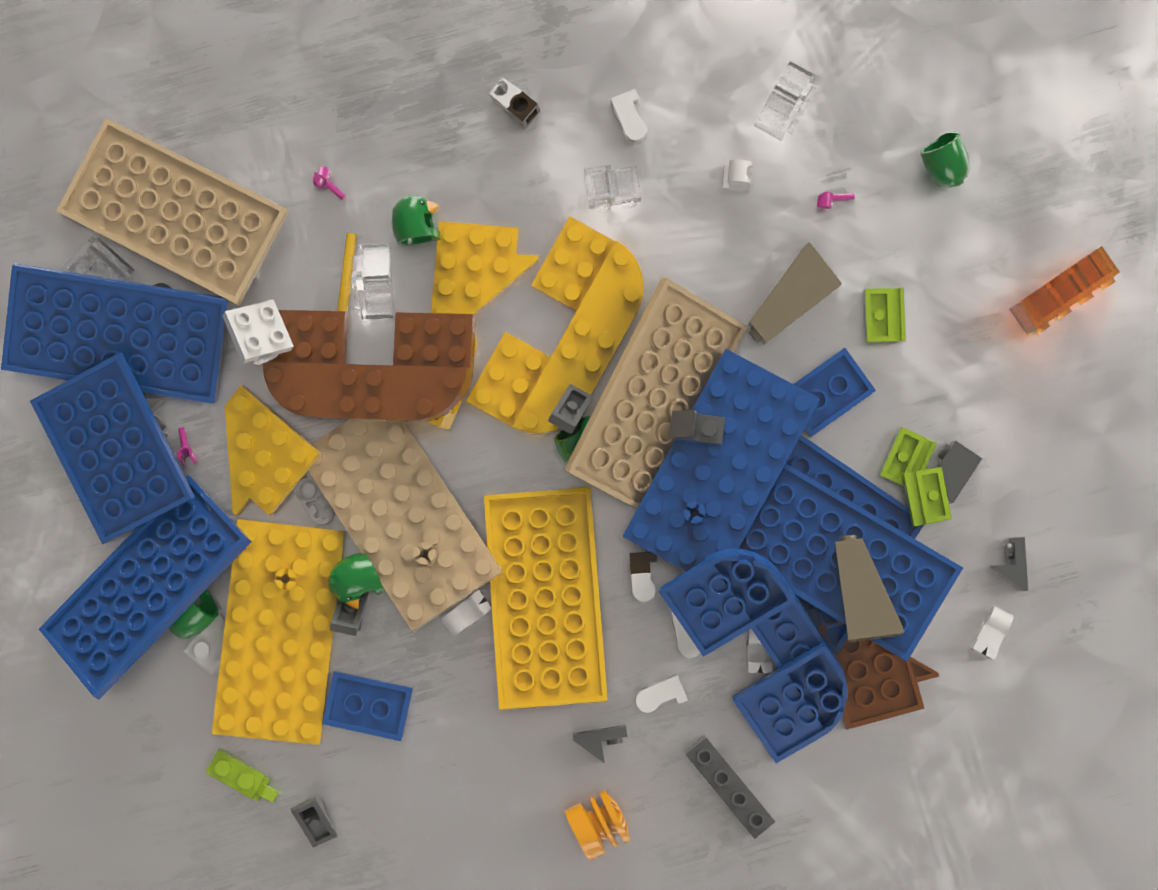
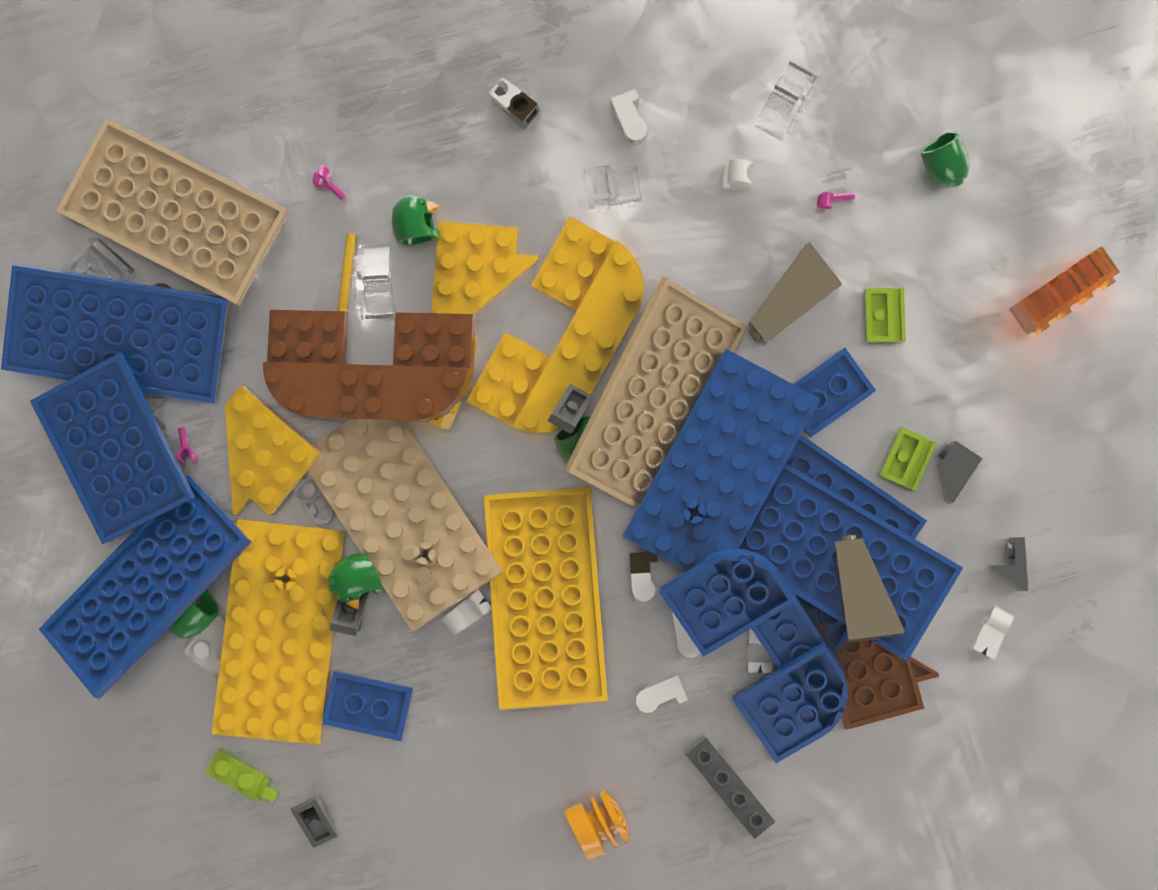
(258, 332): white plate -> none
(592, 739): dark grey slope -> none
(697, 427): dark grey slope -> none
(926, 496): lime plate -> none

